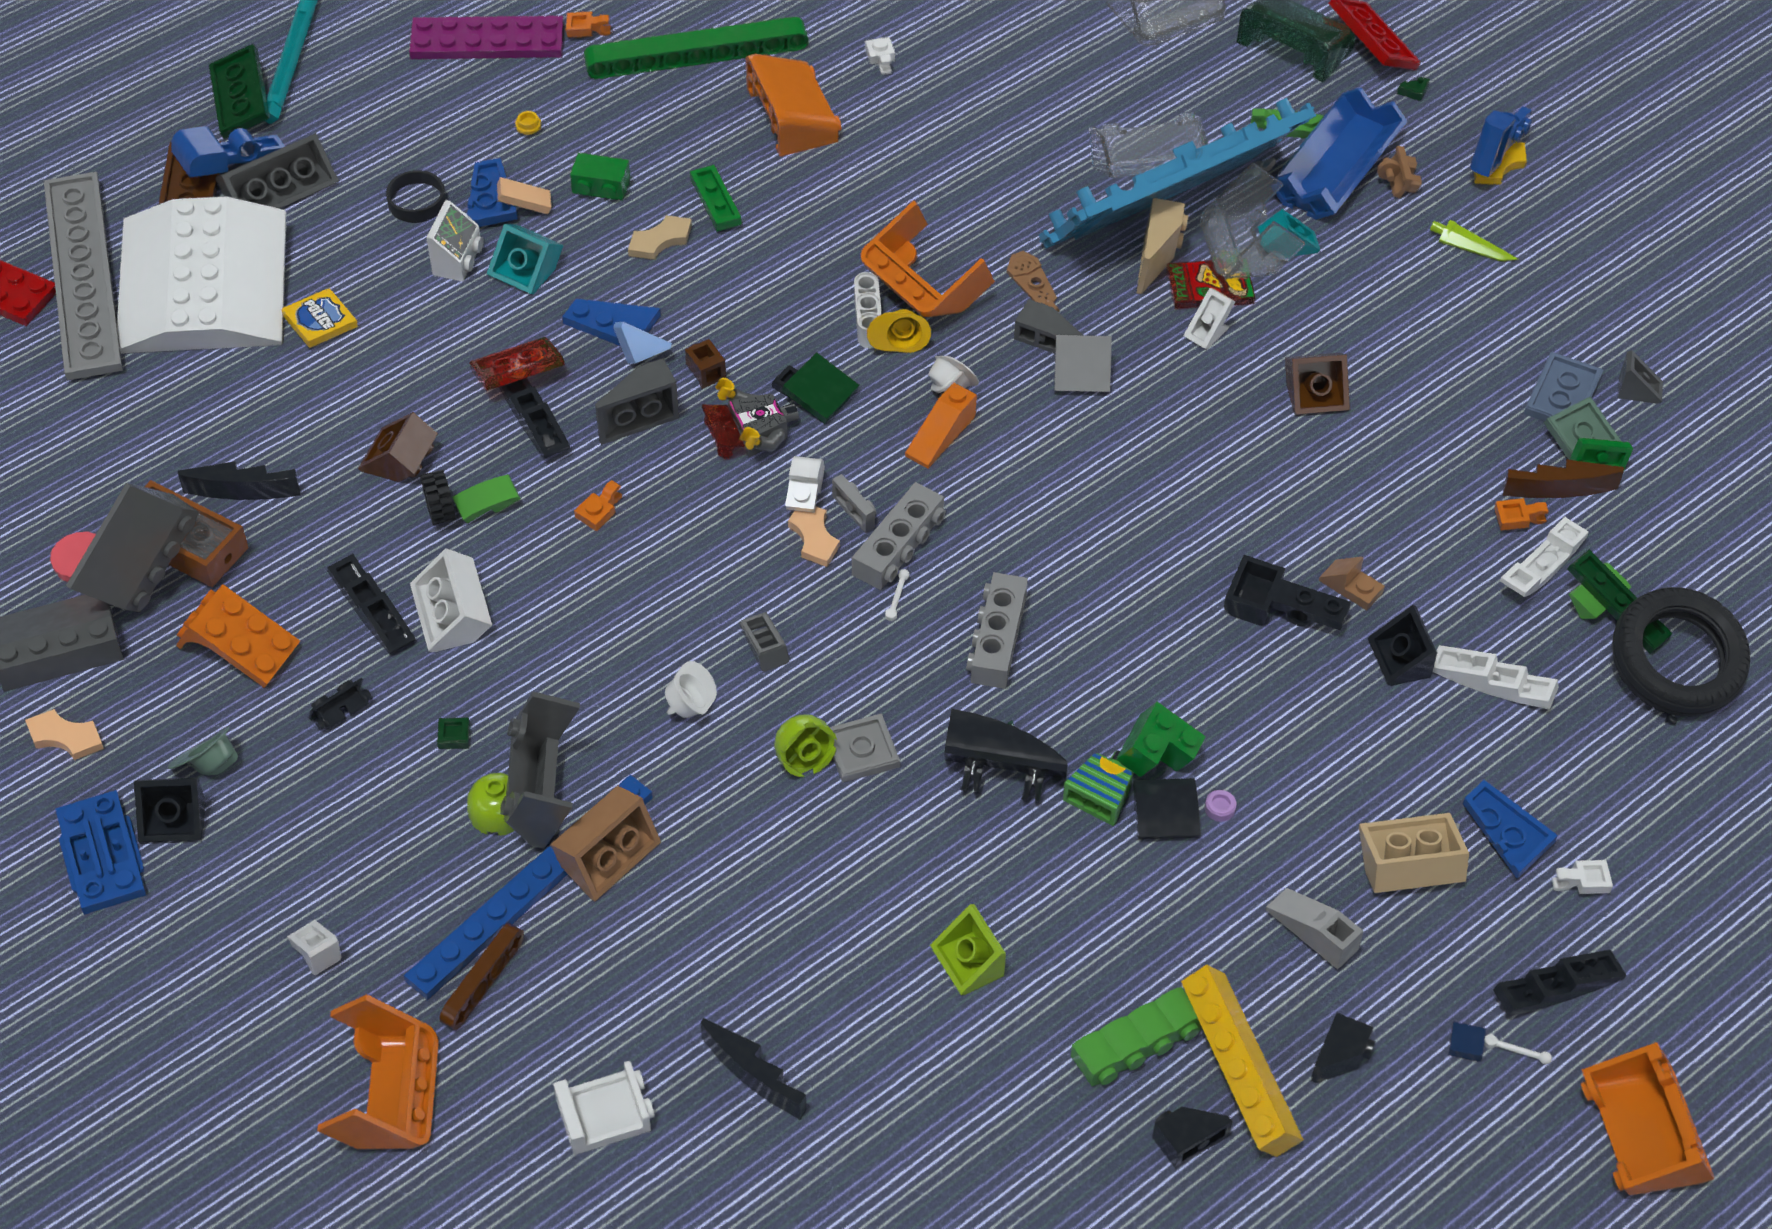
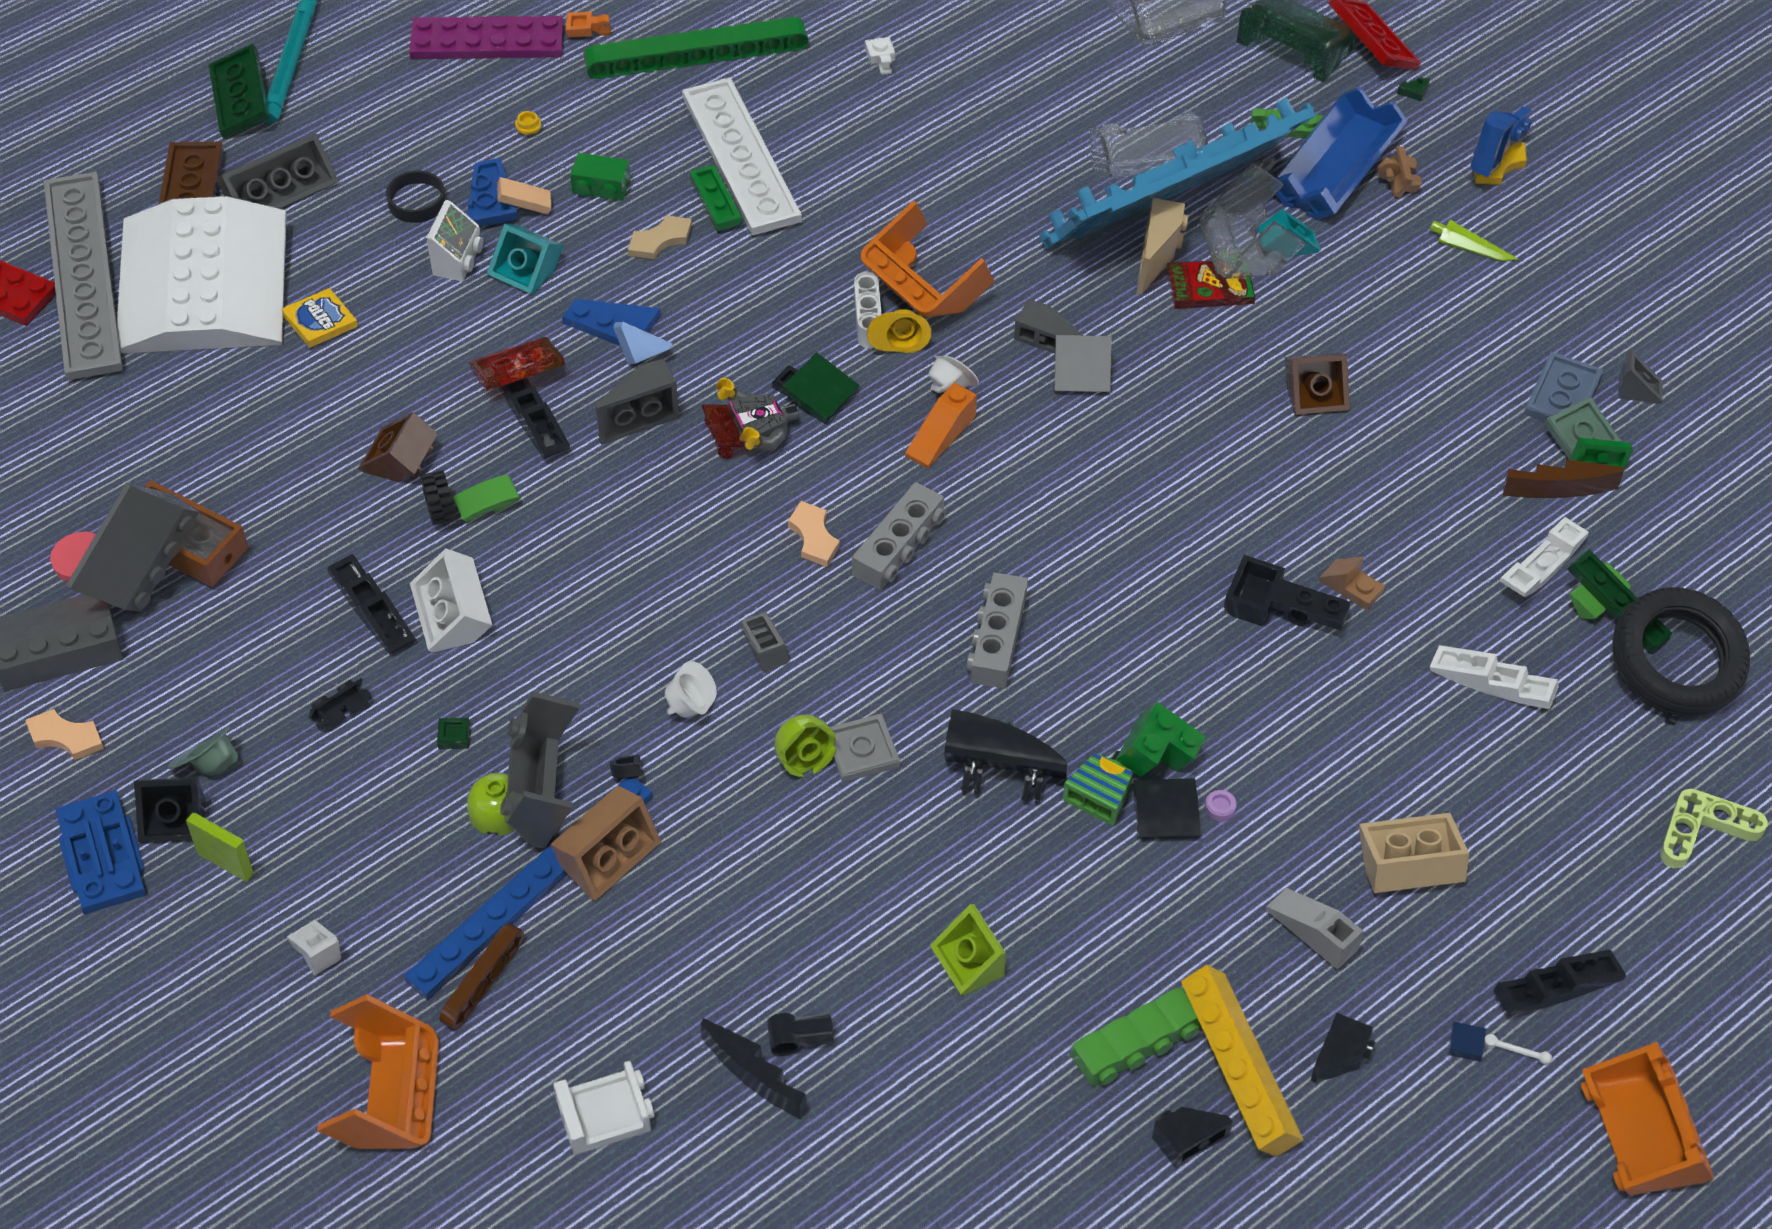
(203, 154): blue plate -> none
(220, 846): none -> lime tile
(228, 482): black slope -> none
(239, 634): orange bracket -> none
(599, 509): orange plate -> none
(626, 766): none -> black tile
(705, 363): reddish brown brick -> none
(741, 156): none -> white plate
(791, 1033): none -> black piece
(792, 102): orange windscreen -> none
(804, 483): white brick -> none
(850, 499): light grey plate -> none
(891, 613): white hinge -> none
(1027, 269): medium nougat piece -> none
(1209, 319): white slope -> none
(1404, 648): black slope -> none
(1509, 828): blue wing -> none
(1517, 515): orange plate -> none
(1587, 875): white plate -> none
(1703, 814): none -> yellowish green beam

